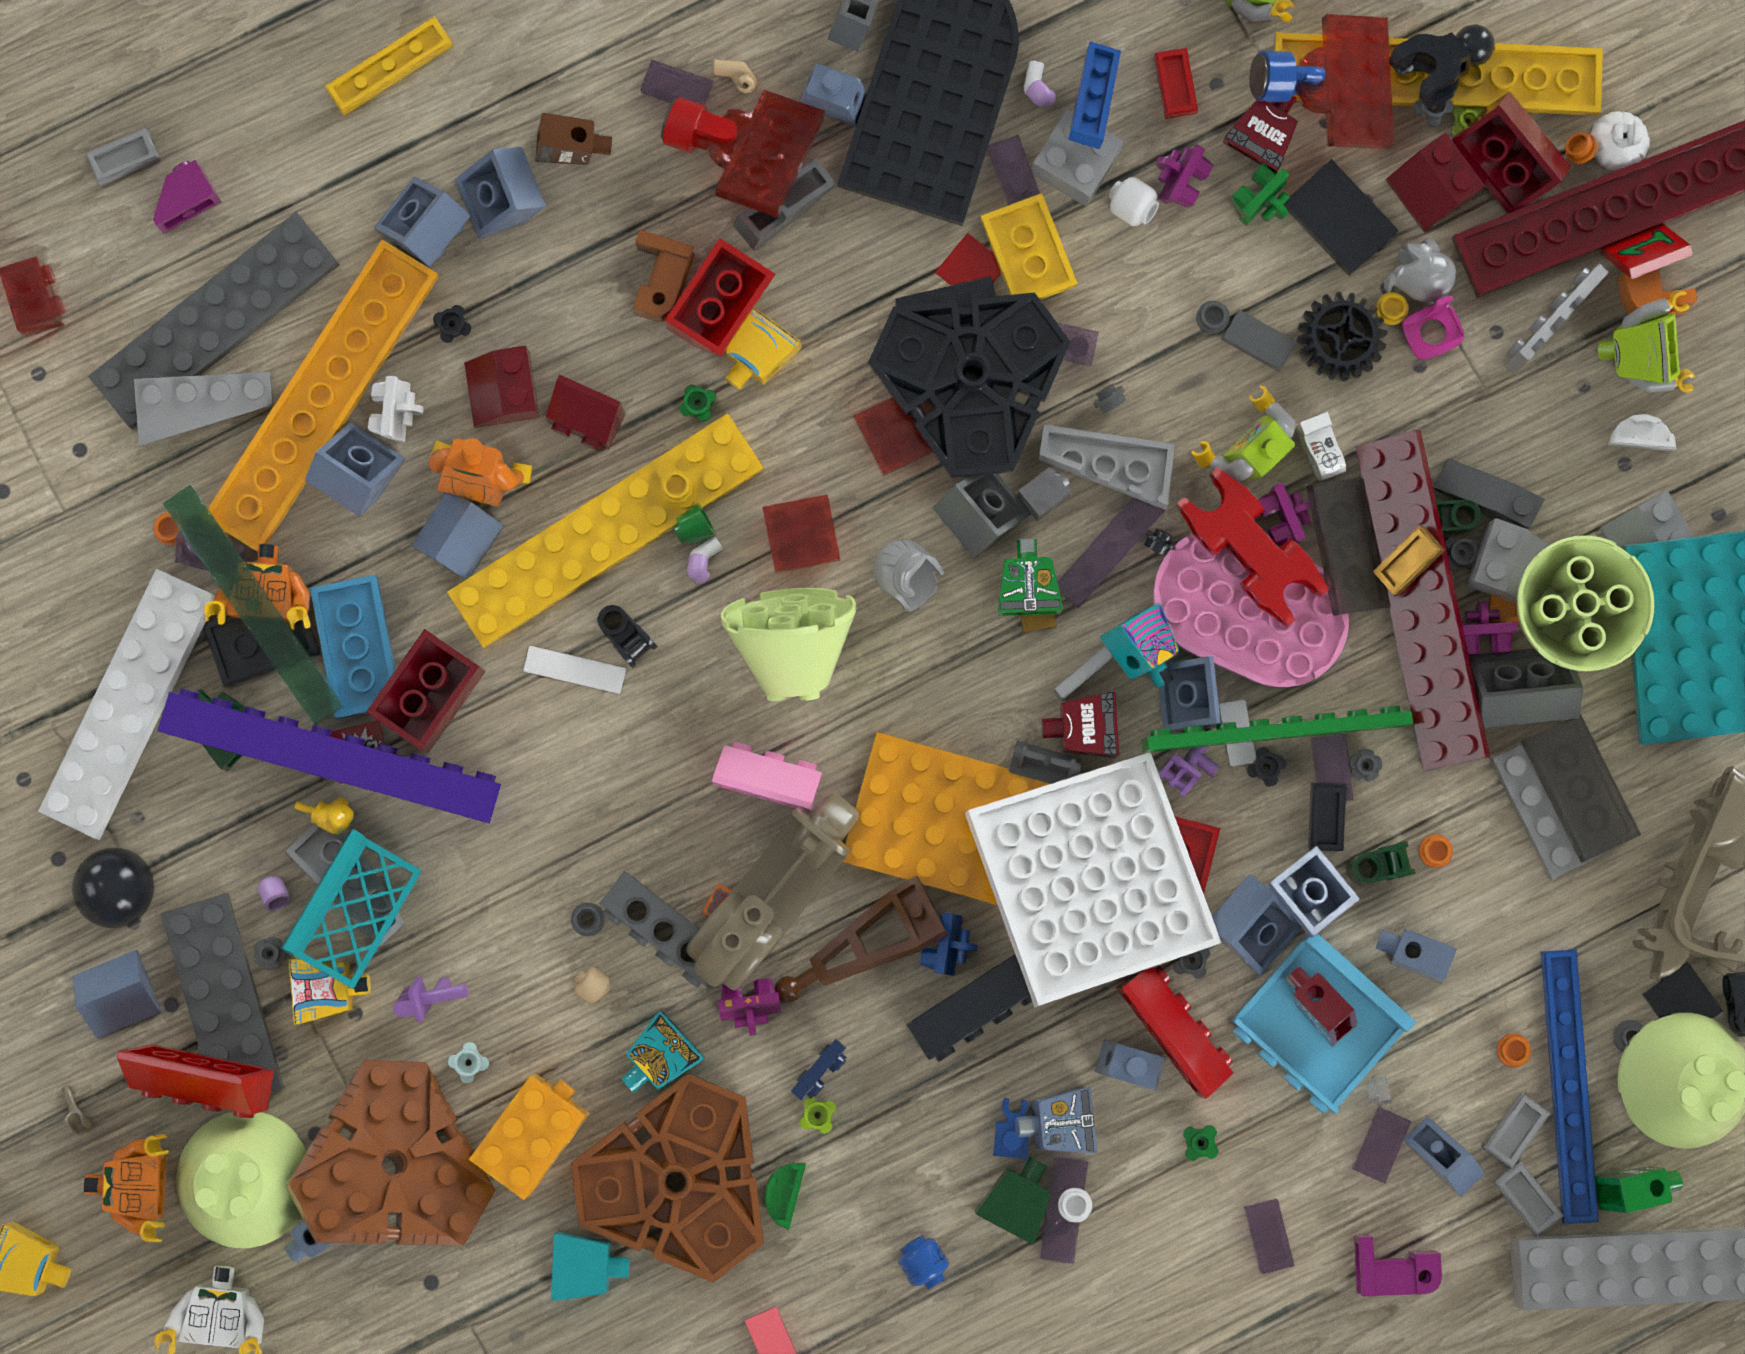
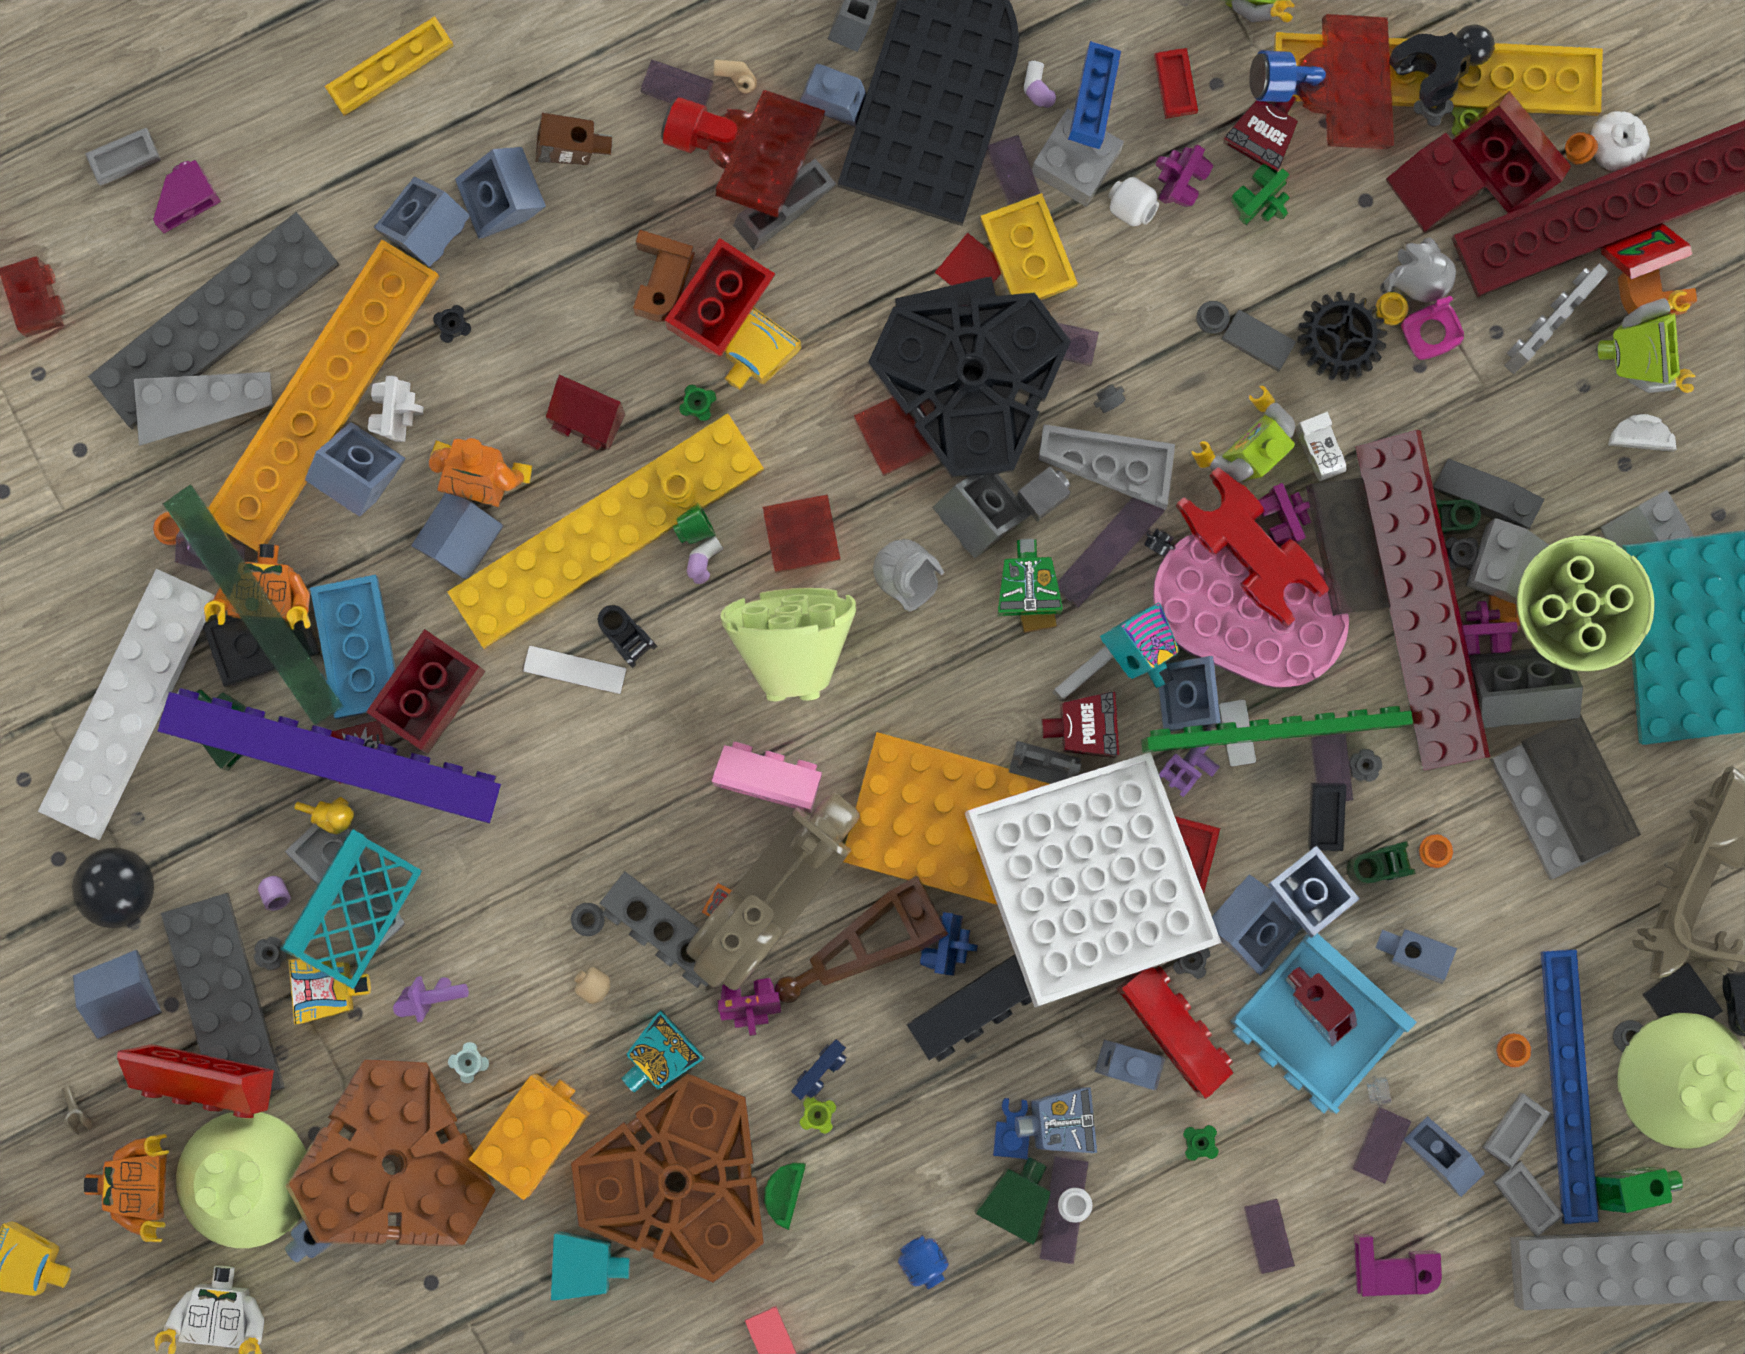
(502, 387): dark red slope -> none
(1275, 763): black plate -> none
(1340, 217): black tile -> none
(1409, 560): pearl gold tile -> none

